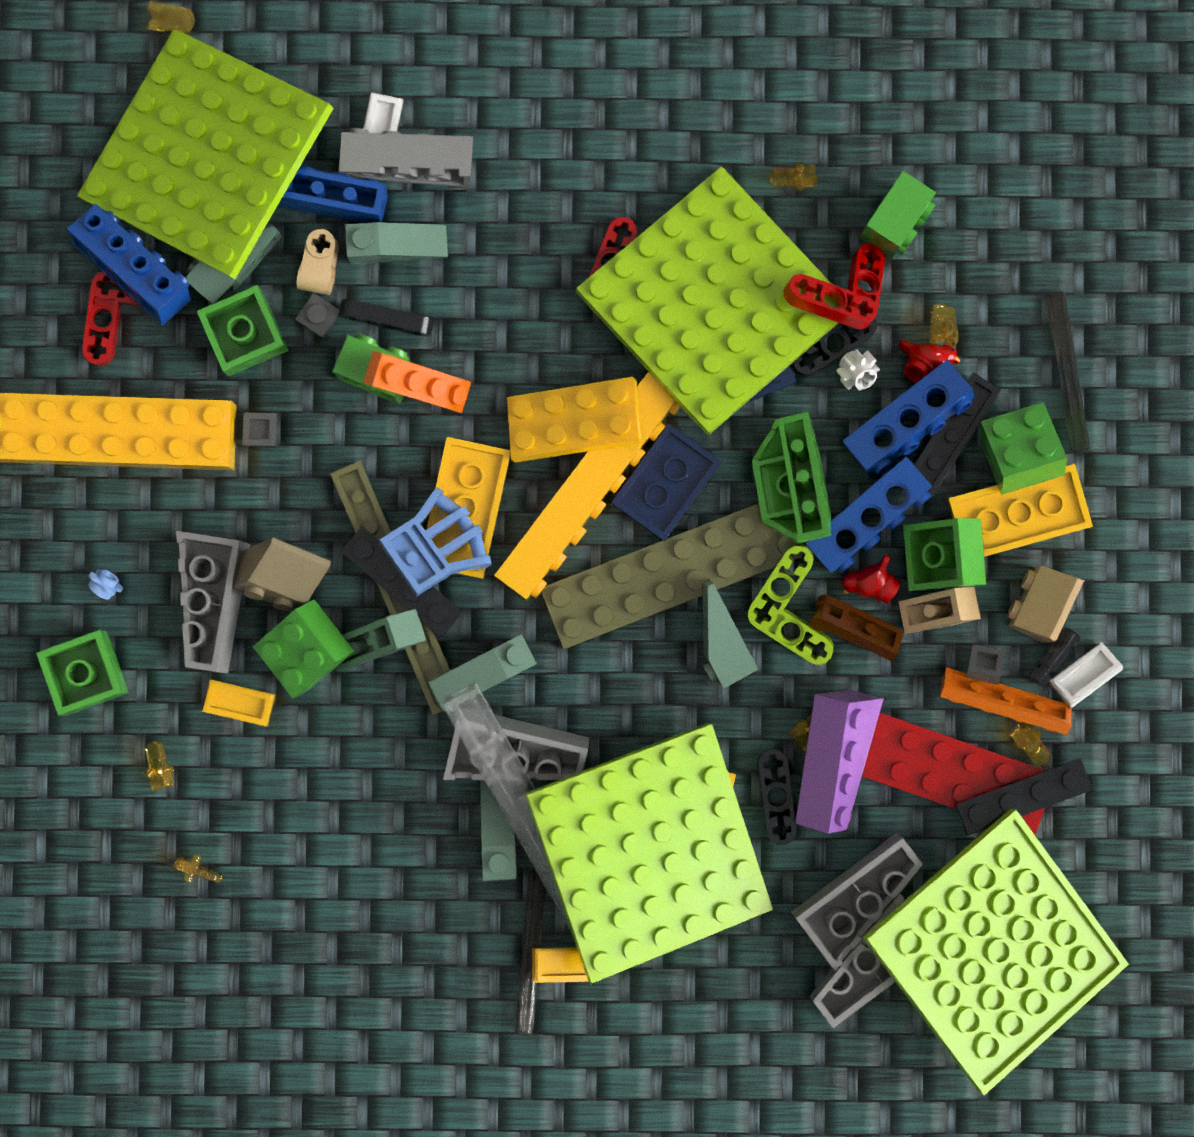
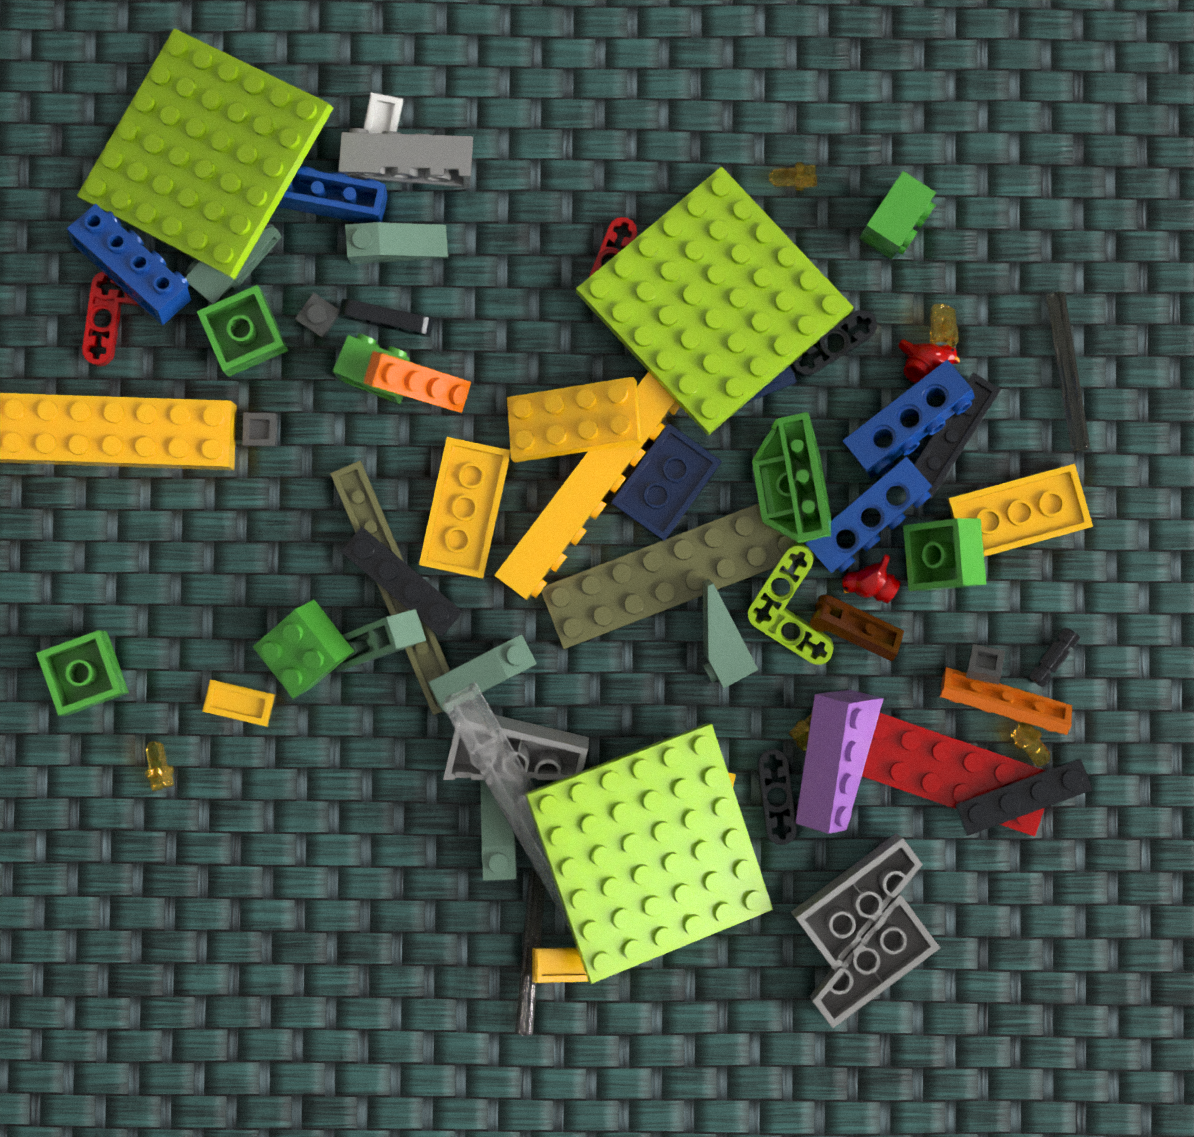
(104, 583): light blue plate -> none
(170, 18): clear yellow piece -> none
(192, 868): clear yellow piece -> none
(208, 598): light grey wedge -> none
(279, 574): dark tan slope -> none
(318, 269): tan piece -> none
(417, 555): medium blue plate -> none
(853, 296): red beam -> none
(858, 370): white gear -> none
(939, 609): tan slope -> none
(996, 951): plate -> none
(1022, 448): bright green brick -> none
(1044, 603): tan slope -> none
(1086, 675): white tile -> none

